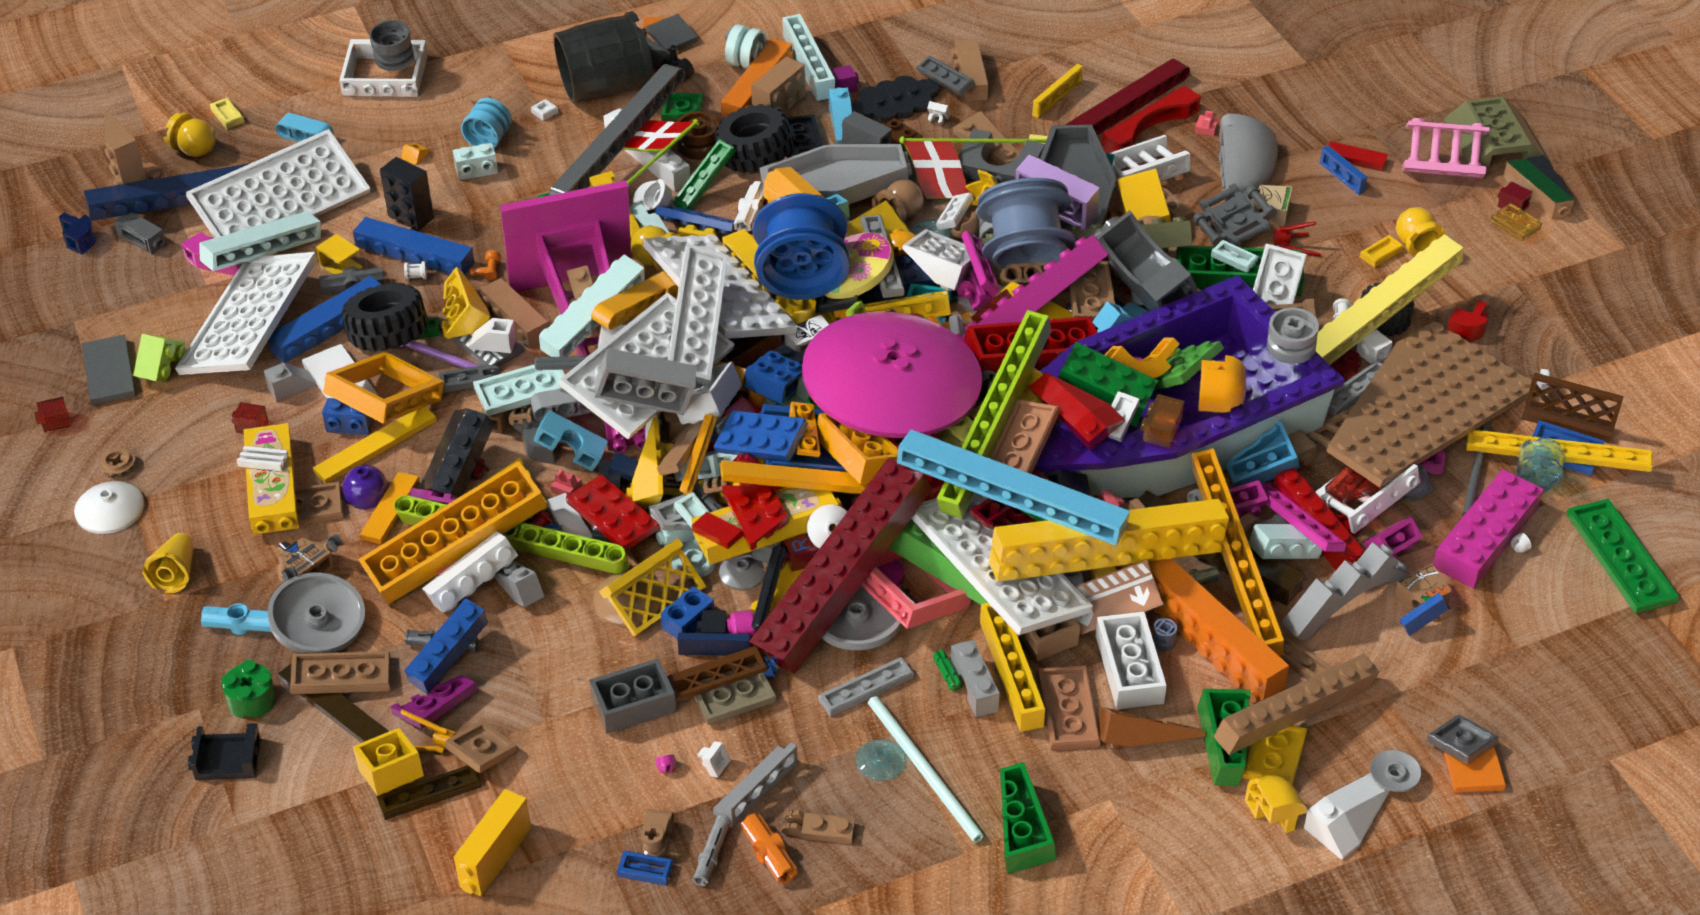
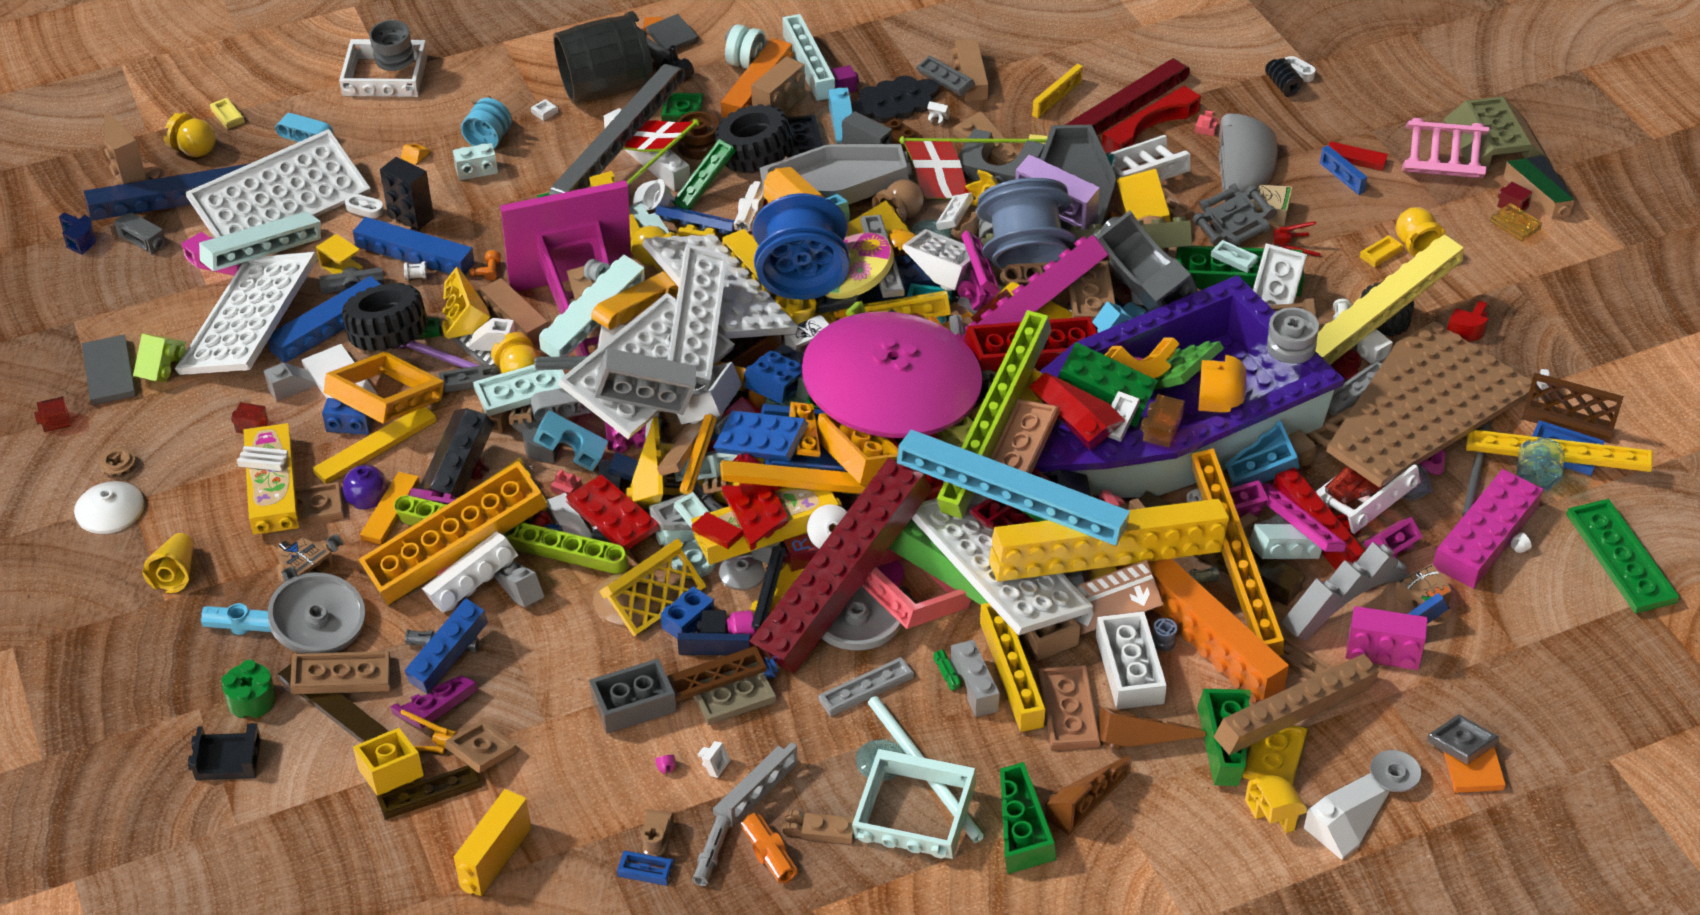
(364, 206): none -> white plate
(514, 352): none -> yellow tile
(594, 269): none -> light grey wheel
(922, 769): none -> light aqua window
(1082, 797): none -> dark orange wedge
(1284, 76): none -> black piece
(1304, 69): none -> white beam
(1386, 637): none -> dark pink brick

